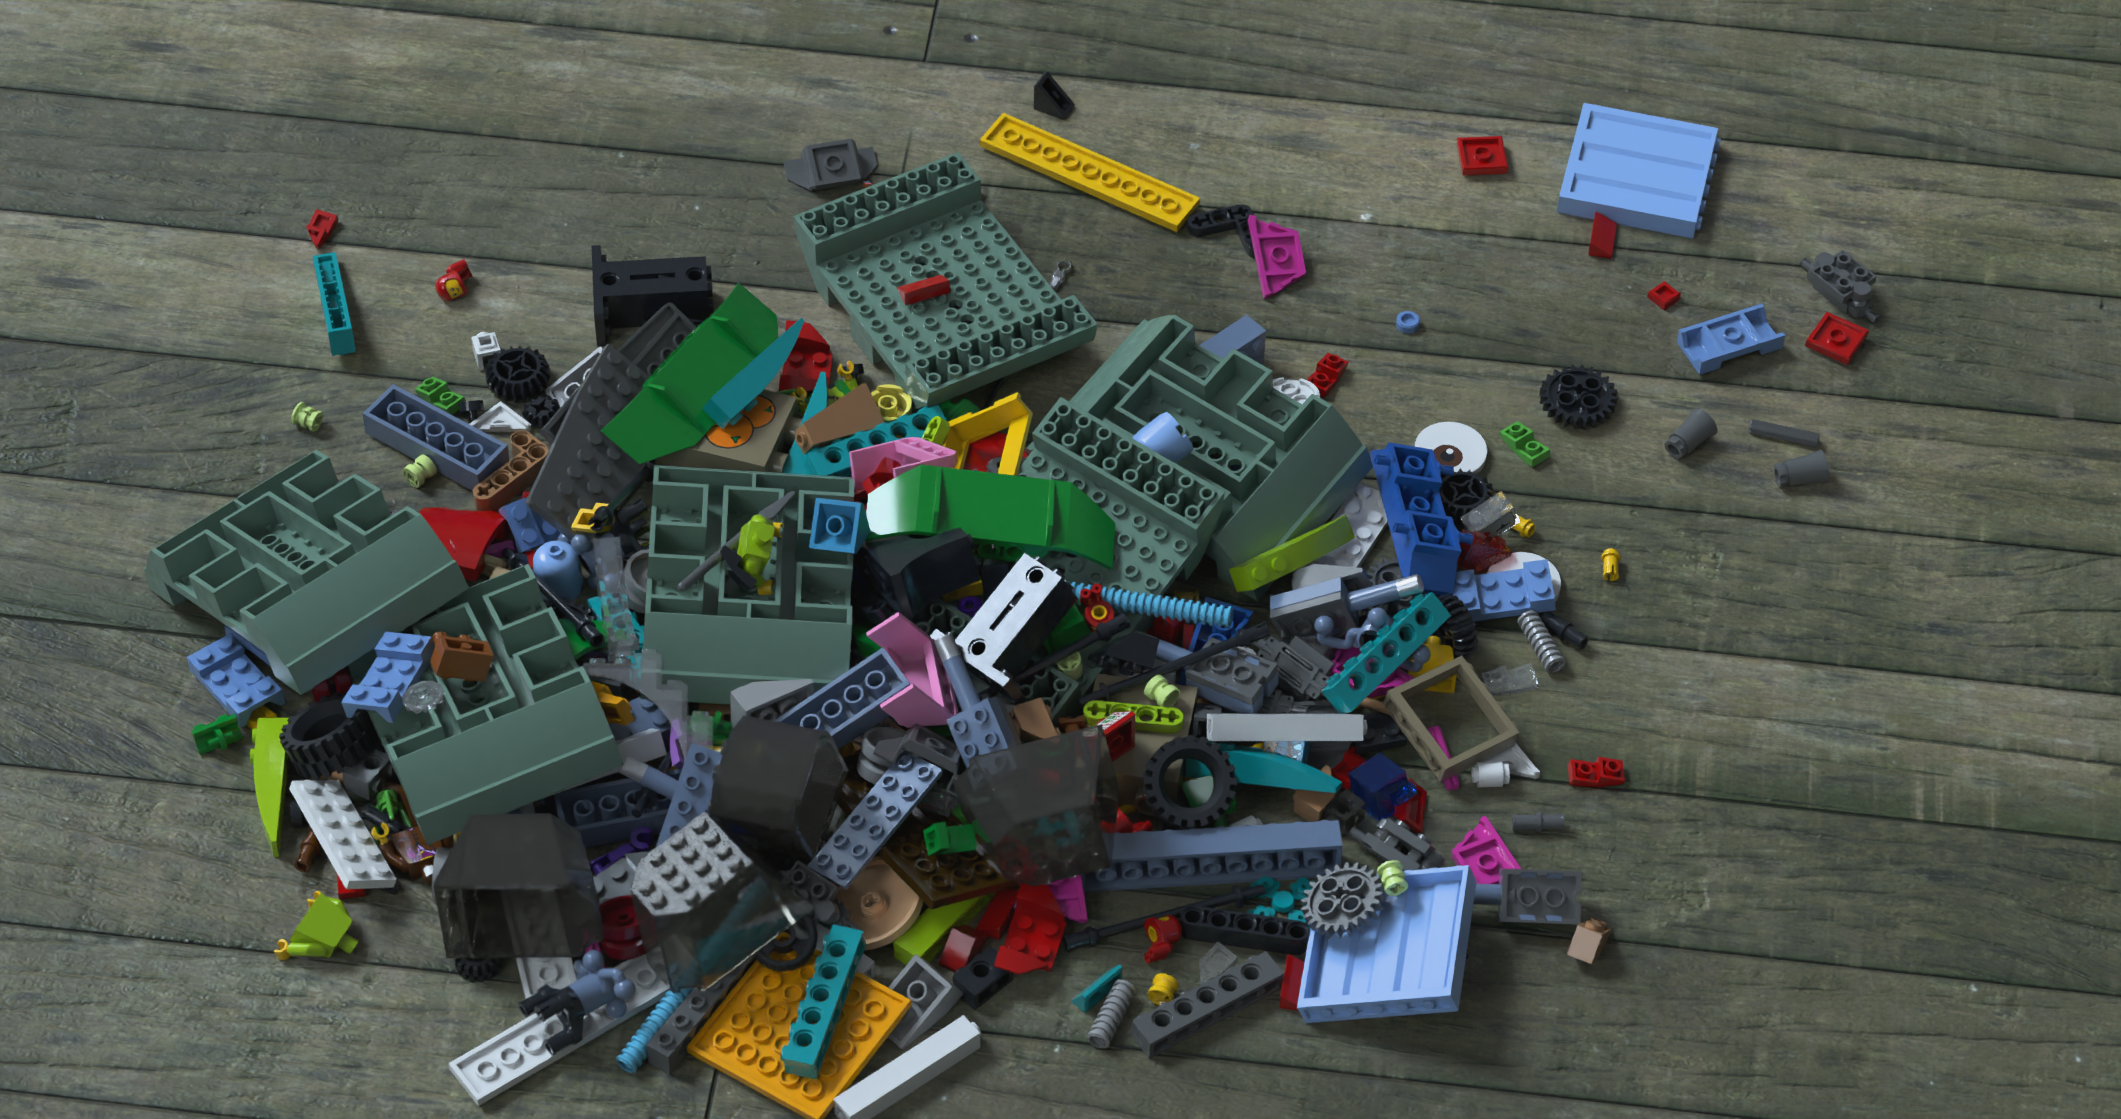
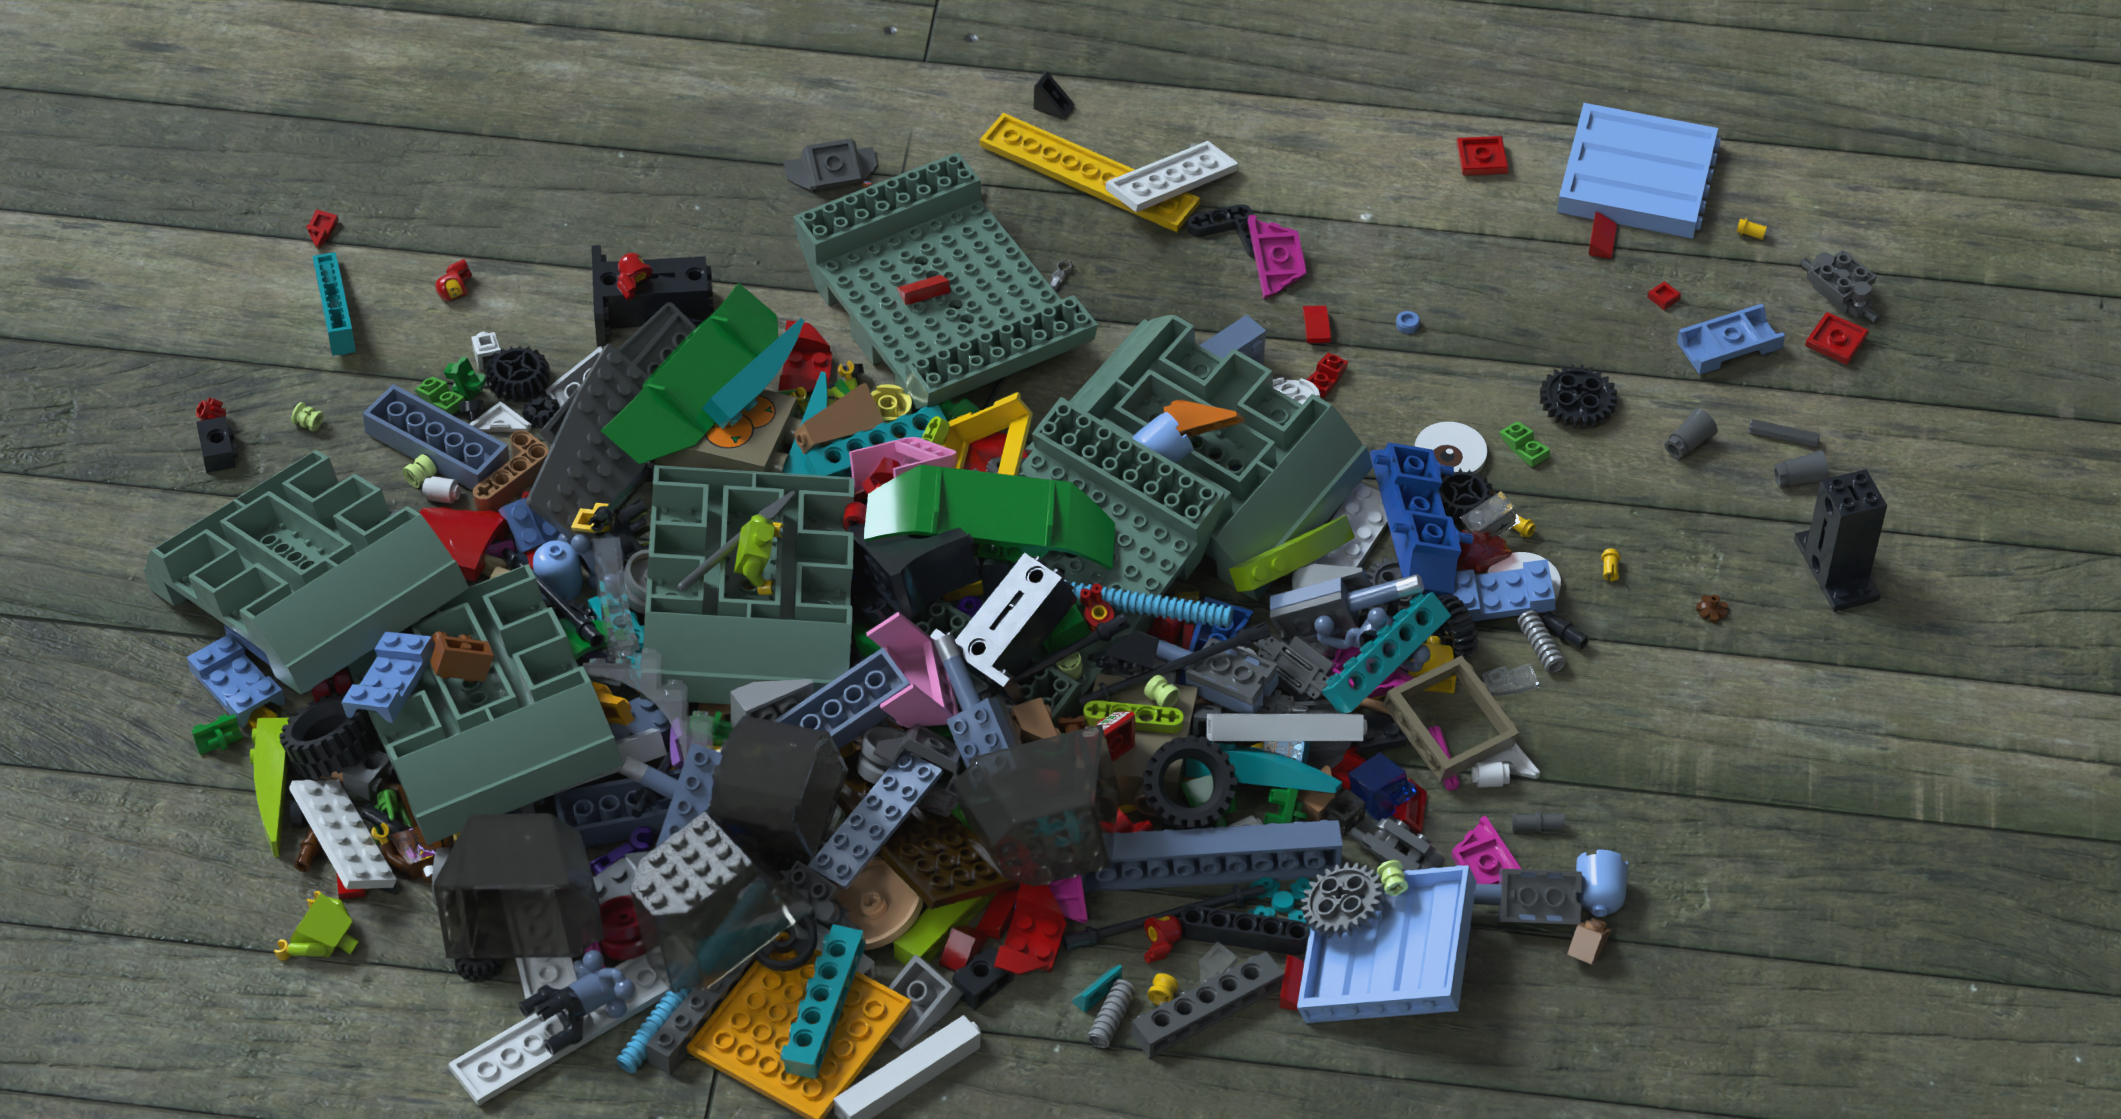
(210, 409): none -> red gear
(216, 445): none -> black brick
(420, 691): clear gear -> none
(441, 489): none -> white brick
(466, 380): none -> green hips
(631, 271): none -> red piece
(730, 561): black slope -> none
(839, 526): dark azure slope -> none
(950, 839): green bracket -> none
(1171, 176): none -> white plate
(1201, 418): none -> orange slope
(1286, 799): none -> green hips
(1316, 324): none -> red slope
(1598, 774): red slope -> none
(1602, 882): none -> light blue cylinder
(1712, 608): none -> reddish brown plant
(1751, 229): none -> yellow pin
(1845, 539): none -> black brick

